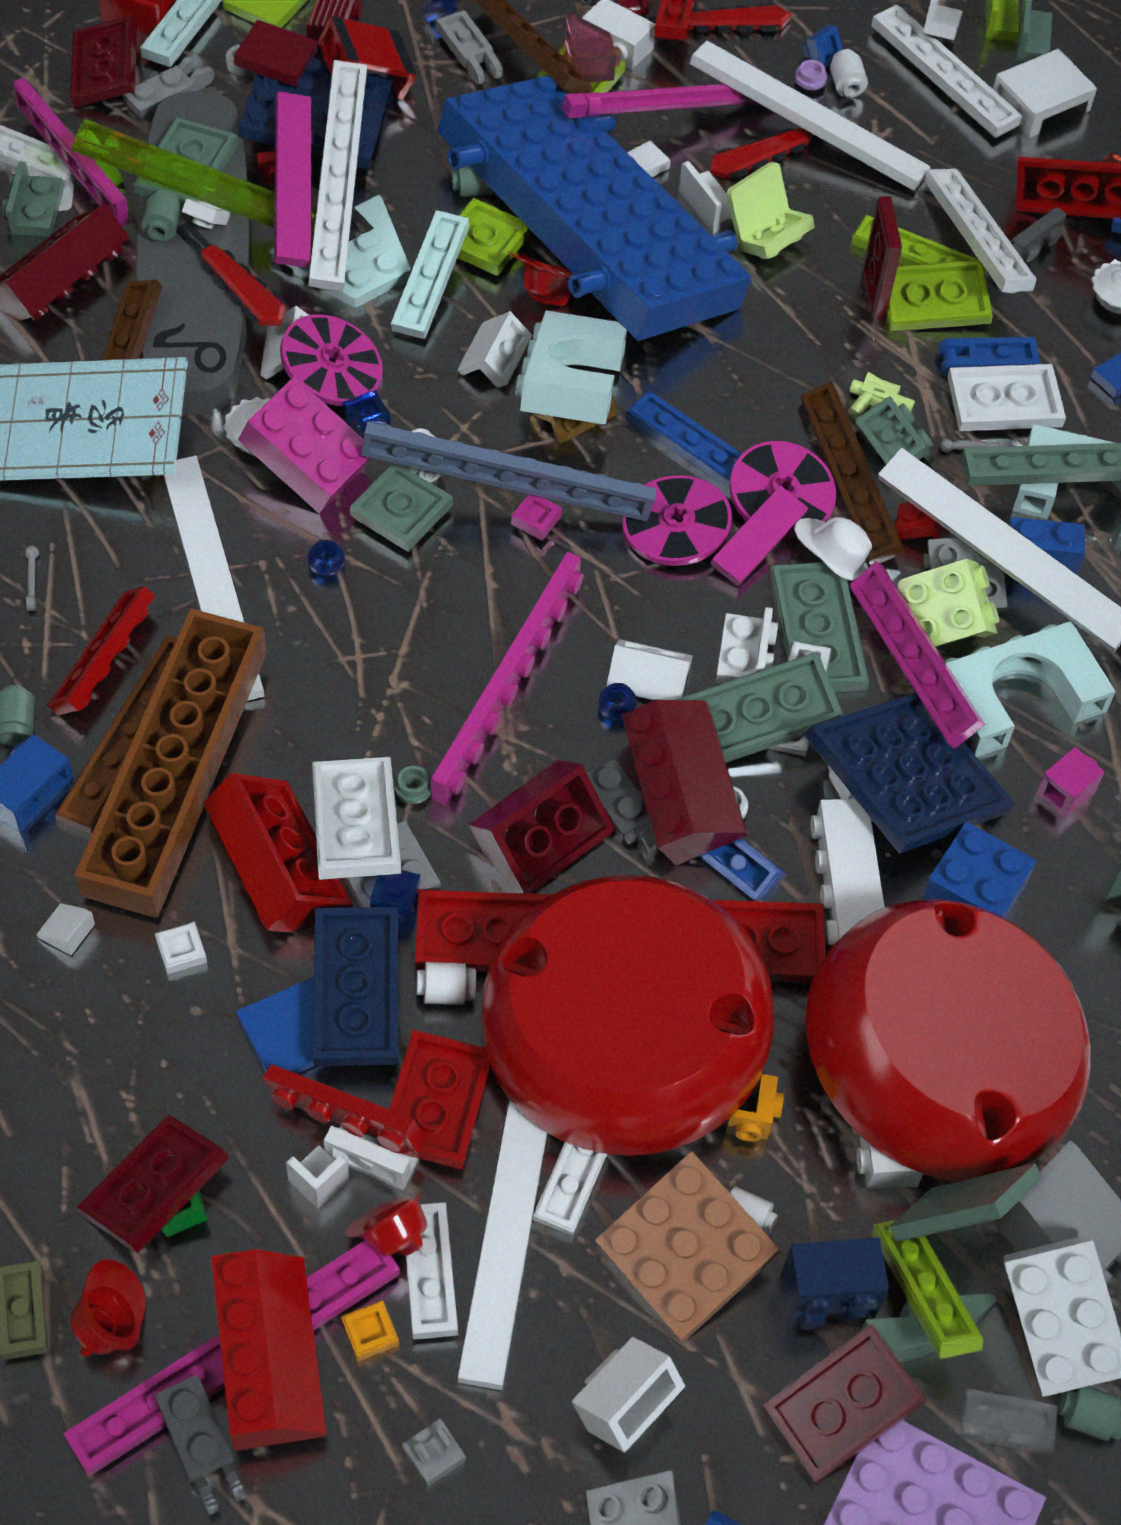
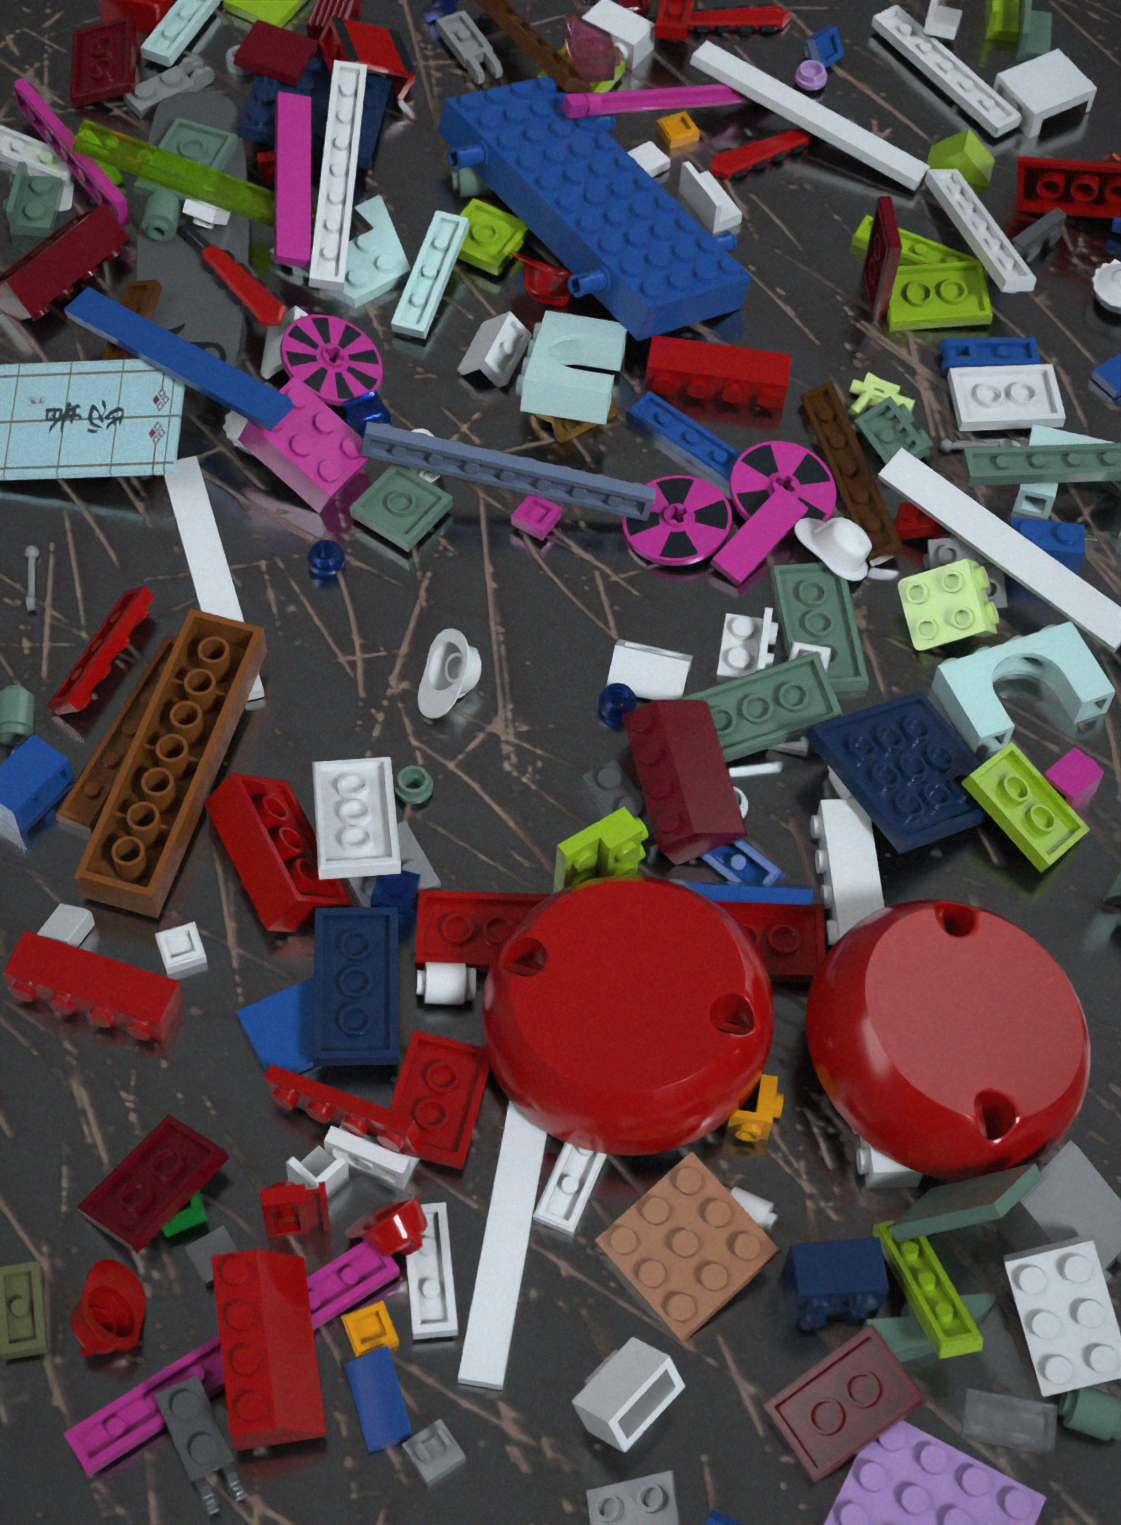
(92, 987): none -> red brick
(180, 359): none -> blue tile
(212, 1244): none -> light grey tile
(293, 1209): none -> red plate
(378, 1400): none -> blue slope
(449, 673): none -> white piece
(503, 685): dark pink plate -> none
(542, 826): dark red slope -> none
(601, 850): none -> lime plate
(677, 130): none -> light orange tile
(718, 372): none -> red brick
(751, 891): none -> blue tile
(763, 214): yellowish green bracket -> none
(848, 73): white brick -> none
(916, 655): dark pink tile -> none
(965, 154): none -> lime slope
(980, 872): blue brick -> none
(1025, 806): none -> lime plate

